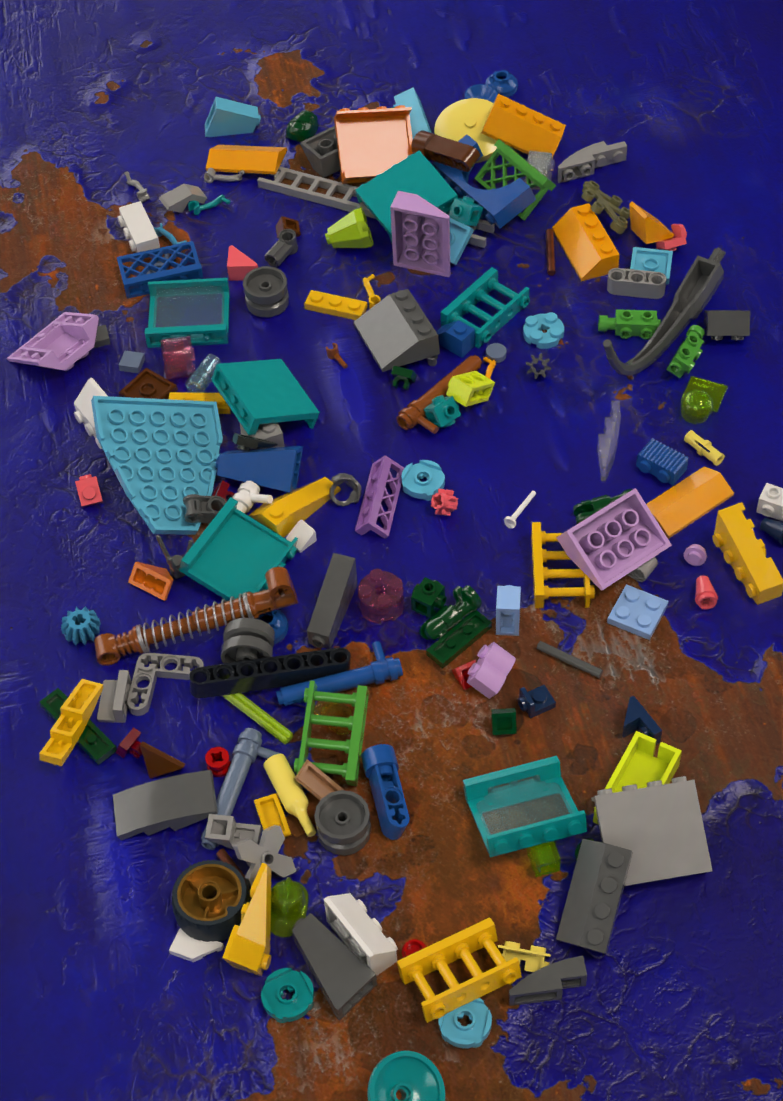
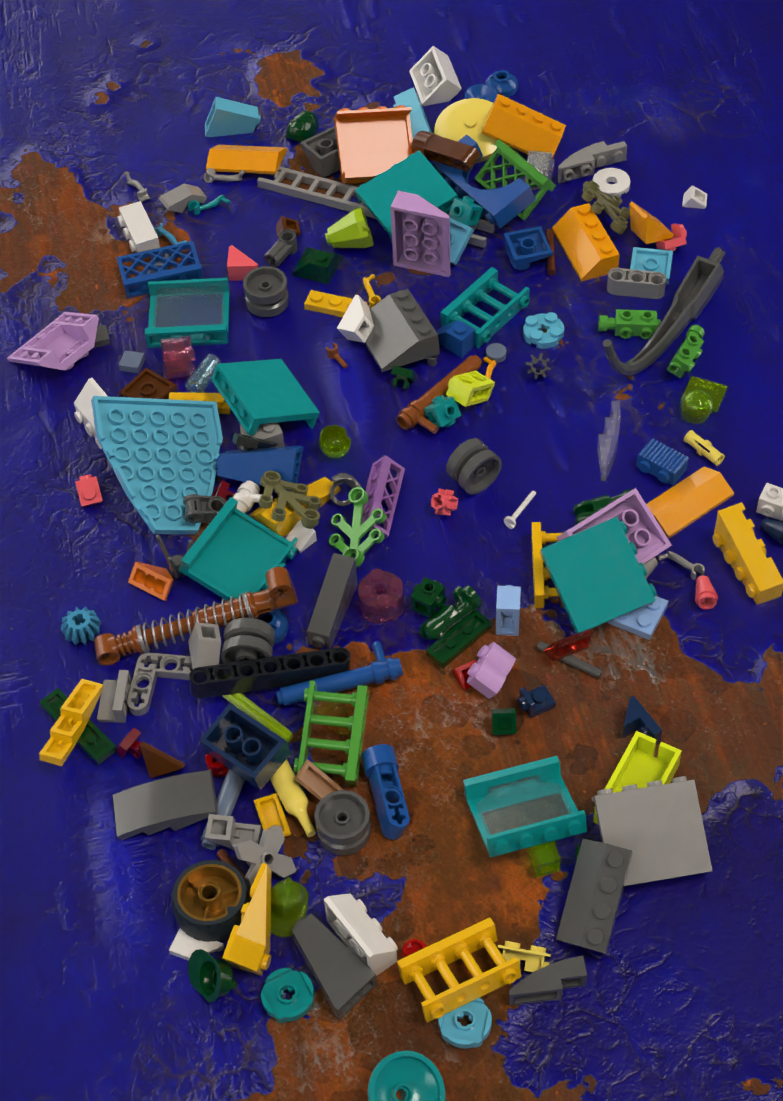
(204, 645): none -> light grey slope
(210, 976): none -> dark green piece
(245, 746): none -> dark blue brick
(272, 481): none -> olive plant
(317, 265): none -> dark green slope
(334, 441): none -> clear neon green hair
(357, 321): none -> white slope
(358, 529): none -> bright green plant
(419, 489): medium azure plate -> none
(435, 78): none -> white slope
(473, 466): none -> dark grey wheel
(526, 247): none -> blue slope
(569, 645): none -> clear red slope
(598, 575): none -> teal panel
(613, 175): none -> white tile
(692, 567): none -> light grey piece
(694, 198): none -> white slope
(695, 555): lavender plate -> none
(727, 323): dark grey slope -> none

